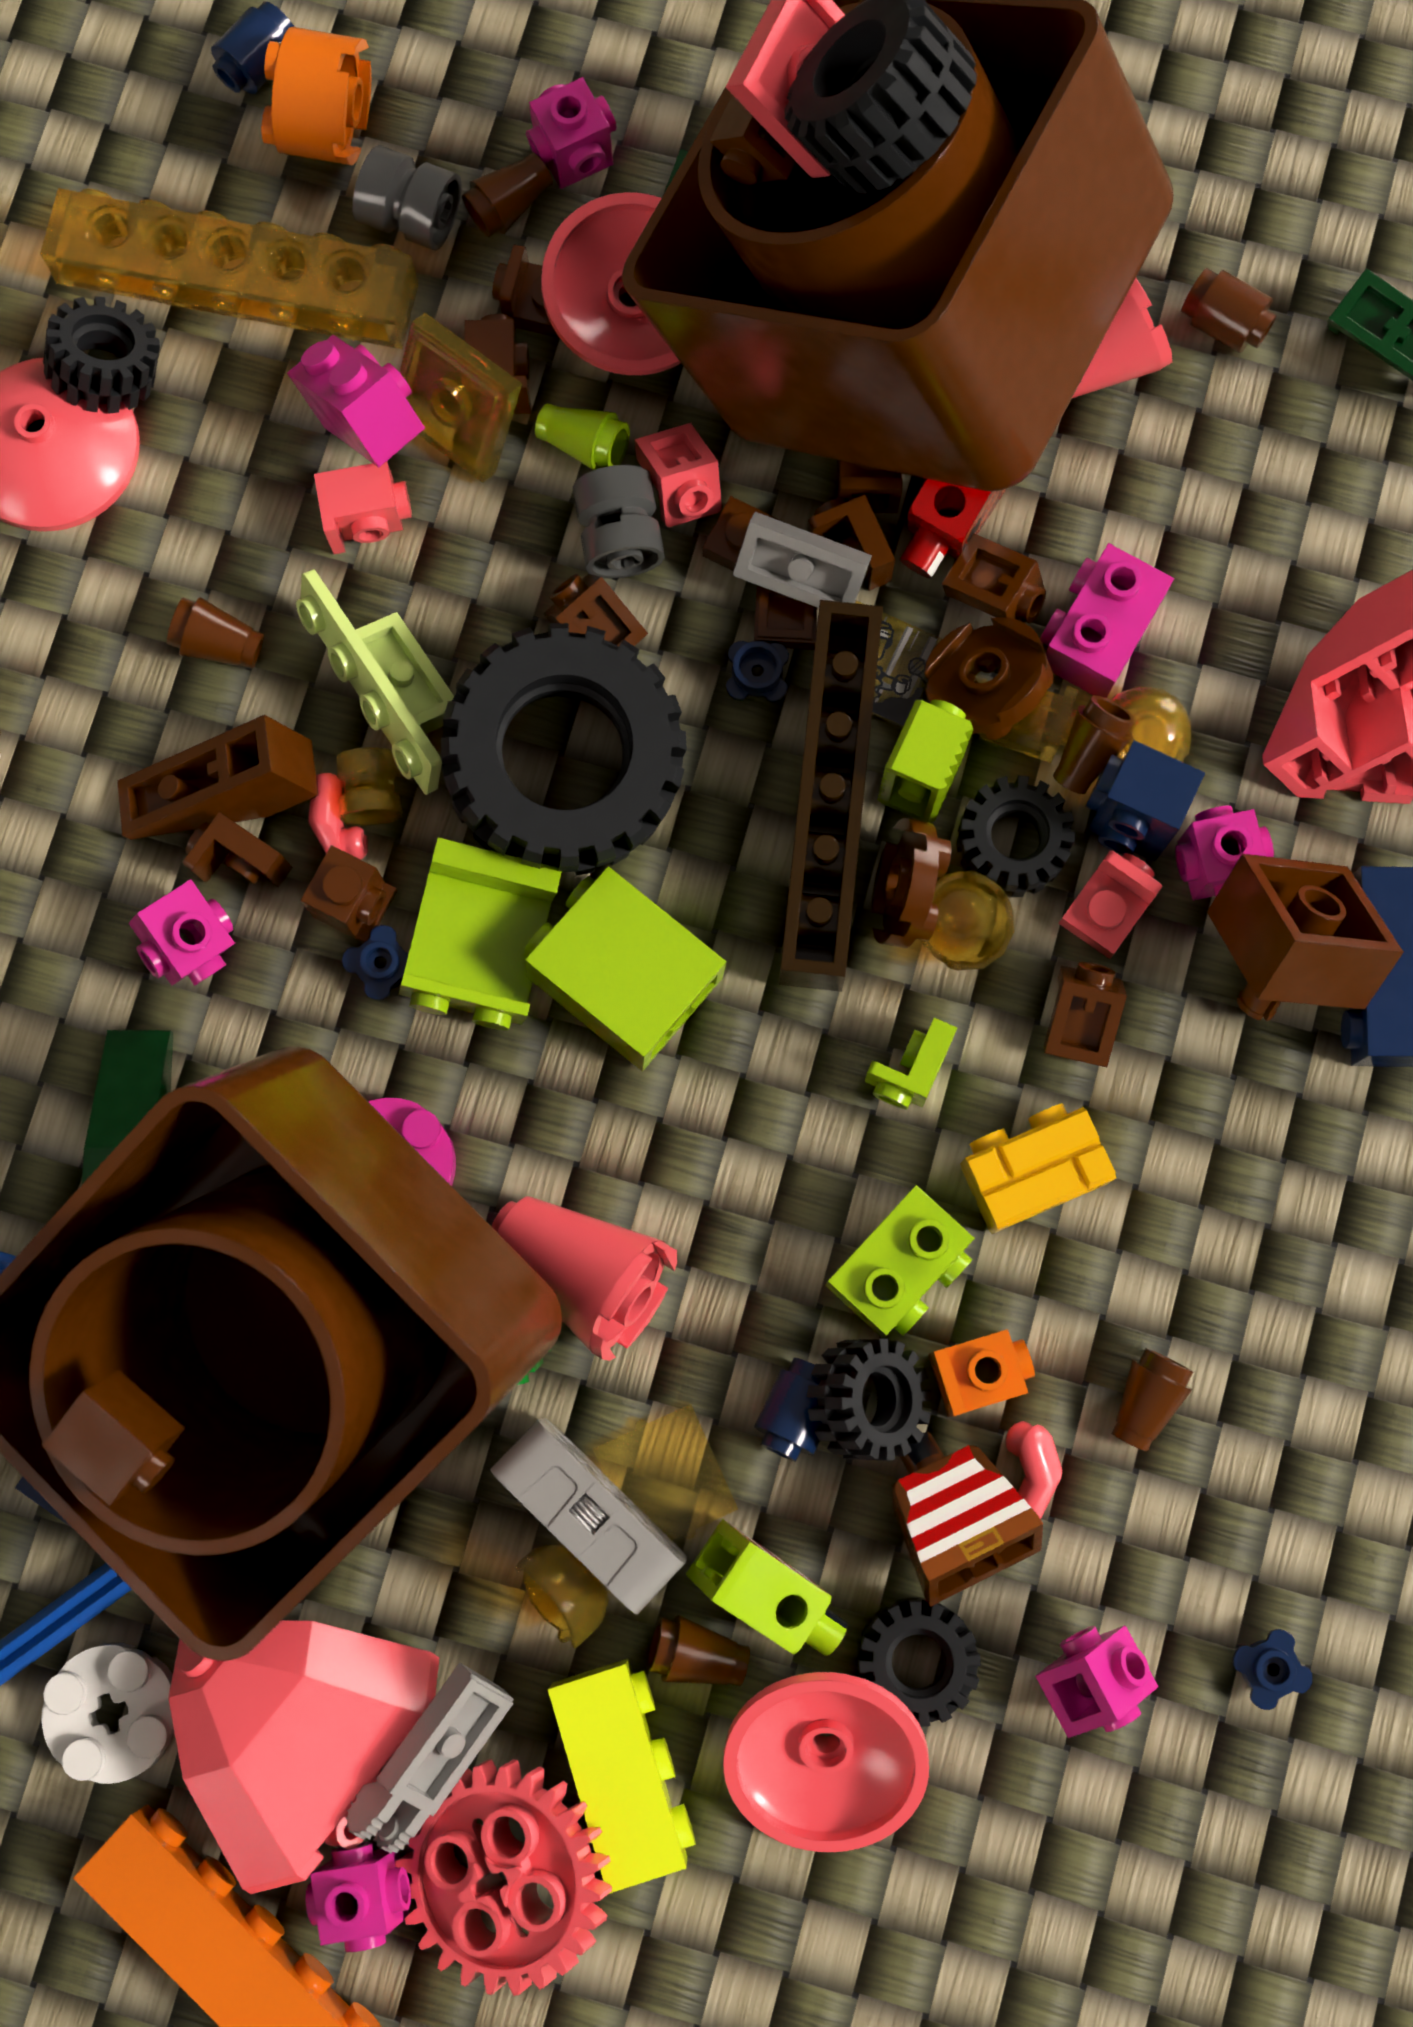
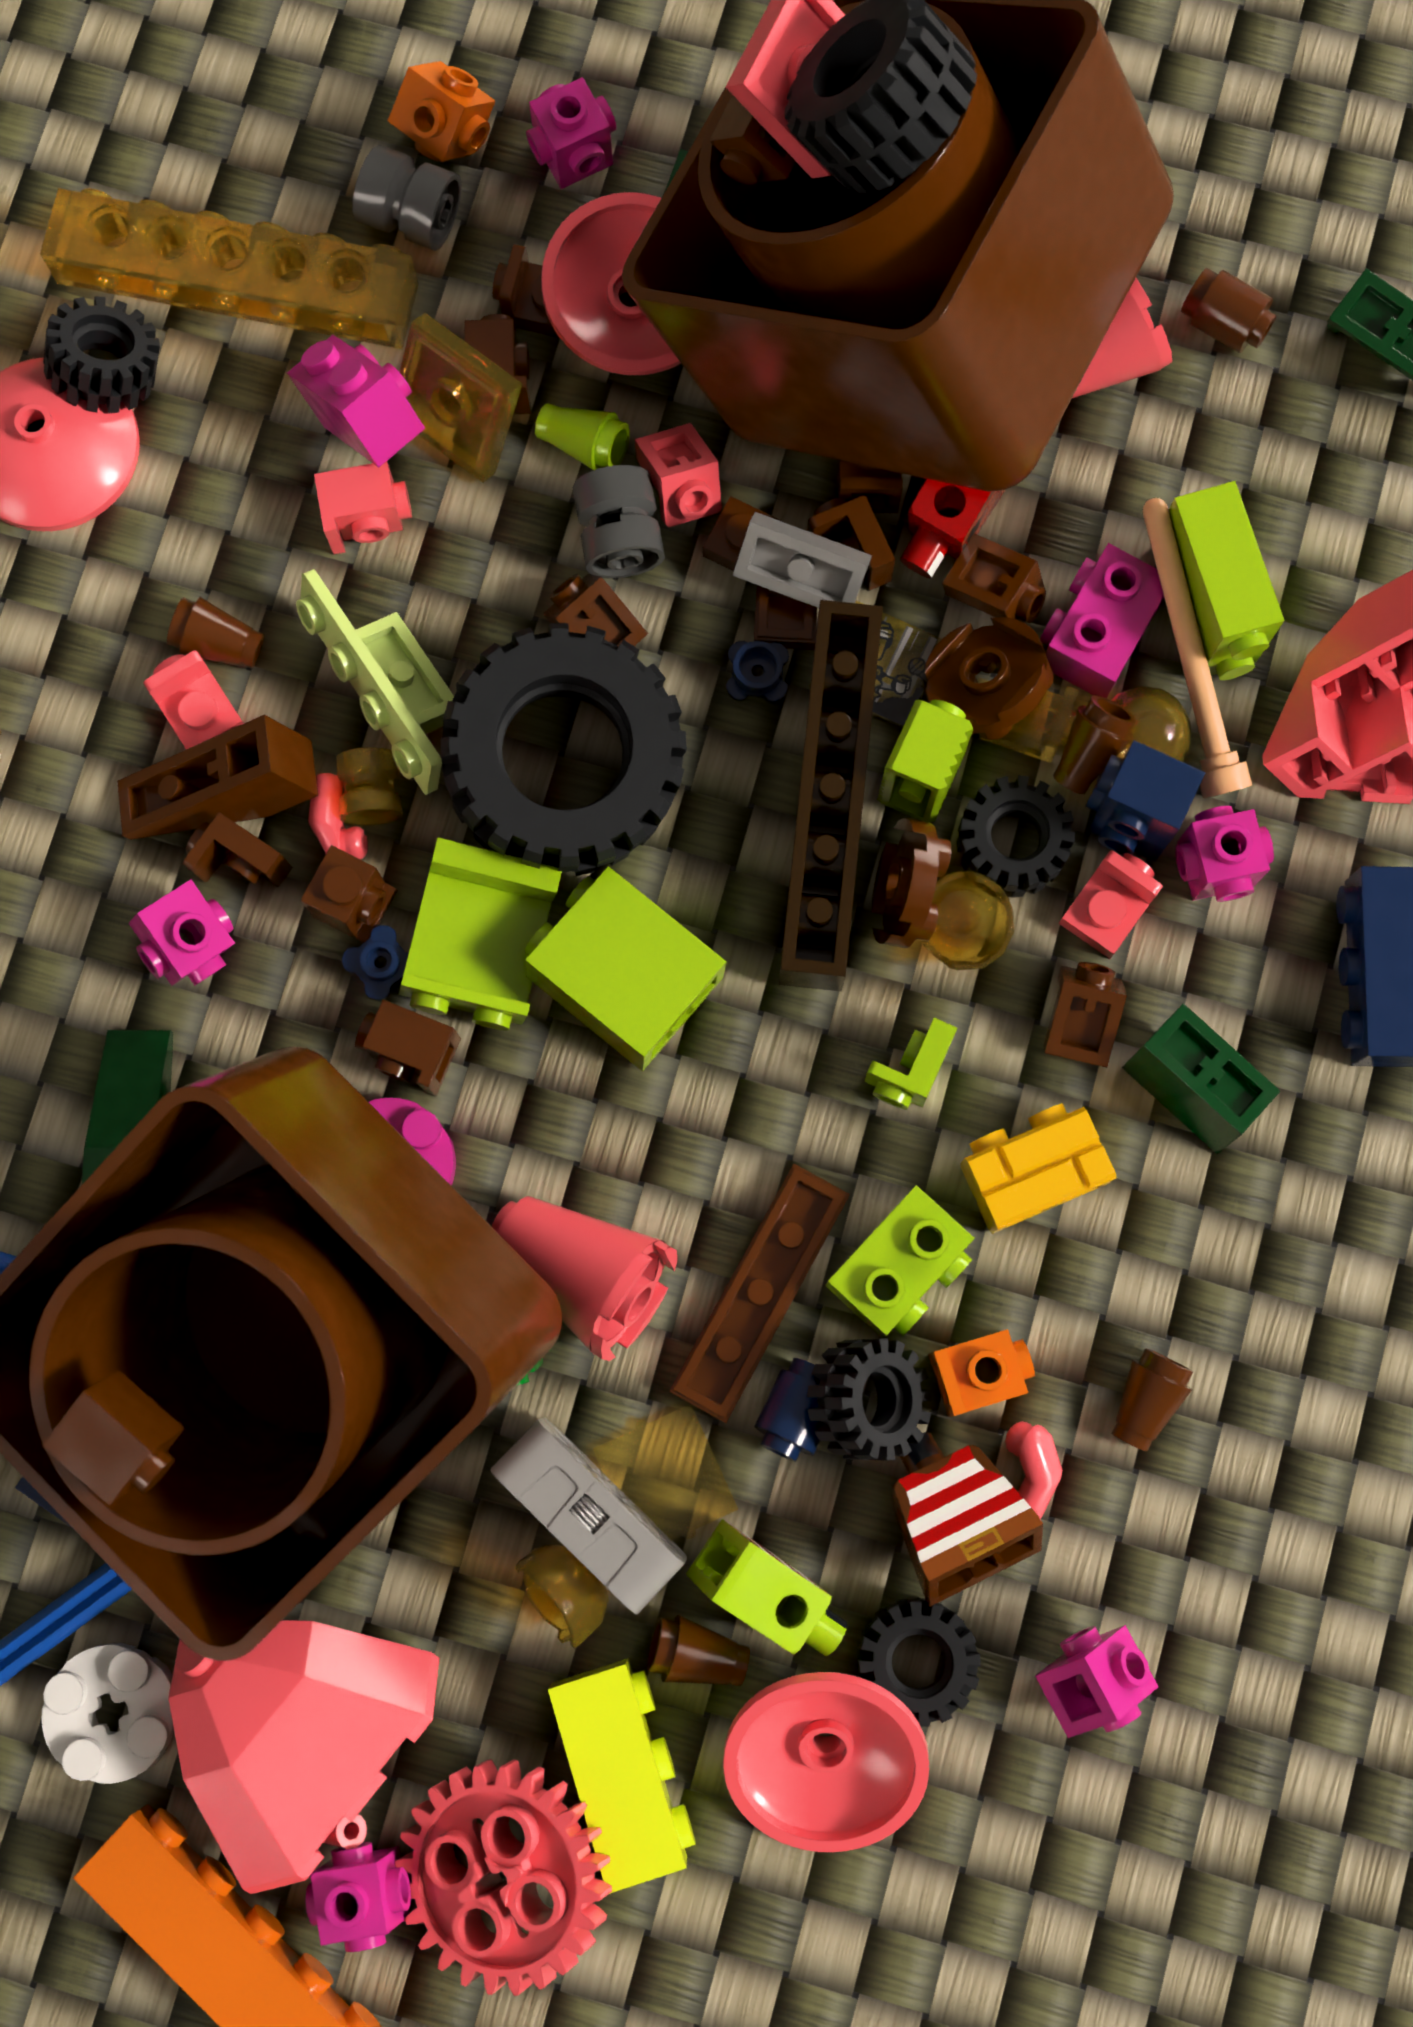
(191, 699): none -> coral bracket
(243, 47): dark blue brick -> none
(316, 95): orange brick -> none
(408, 1045): none -> reddish brown brick
(429, 1760): light grey hinge -> none
(442, 111): none -> orange brick
(506, 194): reddish brown cone -> none
(759, 1293): none -> reddish brown tile
(1201, 1079): none -> dark green hinge
(1221, 767): none -> light nougat piece
(1225, 578): none -> lime brick
(1253, 1664): dark blue plate -> none
(1302, 935): reddish brown brick -> none

